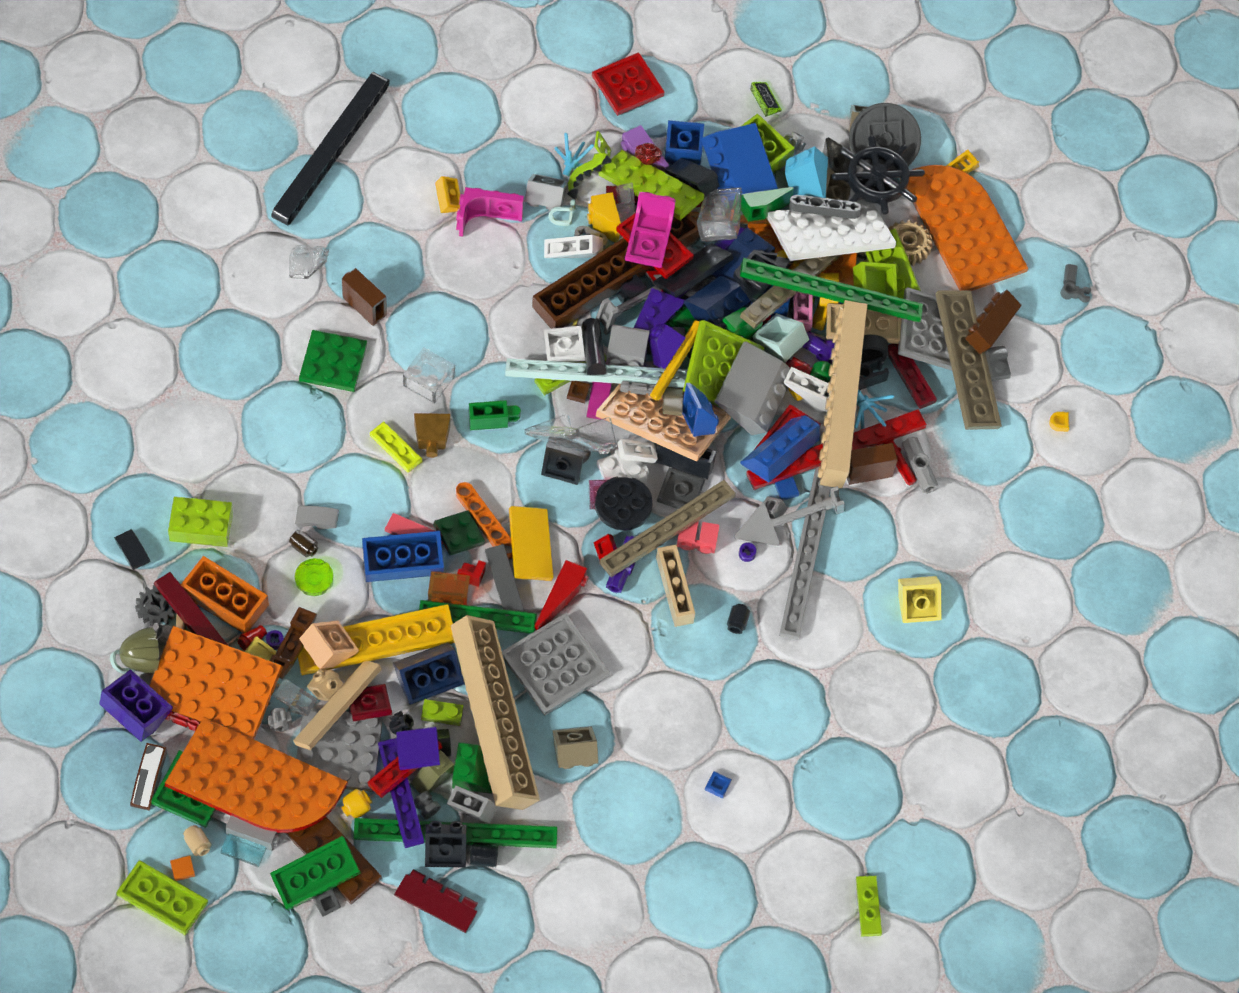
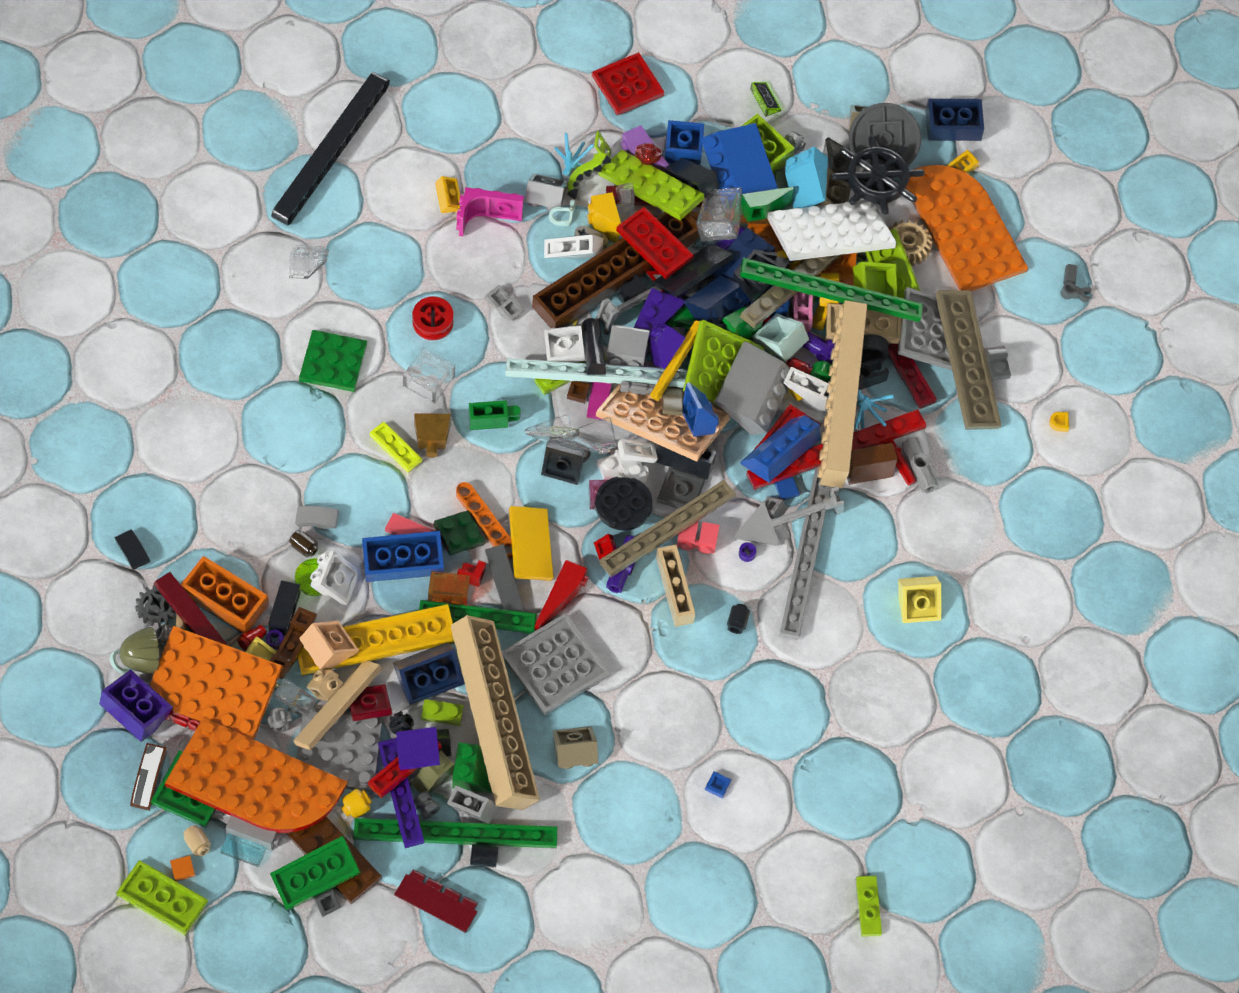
(200, 521): lime brick -> none
(284, 606): none -> black piece
(335, 577): none -> white plate
(364, 296): reddish brown brick -> none
(422, 318): none -> red wheel
(445, 845): black plate -> none
(503, 303): none -> light grey slope
(651, 229): dark pink bracket -> none
(824, 206): dark grey beam -> none
(954, 119): none -> dark blue brick
(992, 321): reddish brown brick -> none

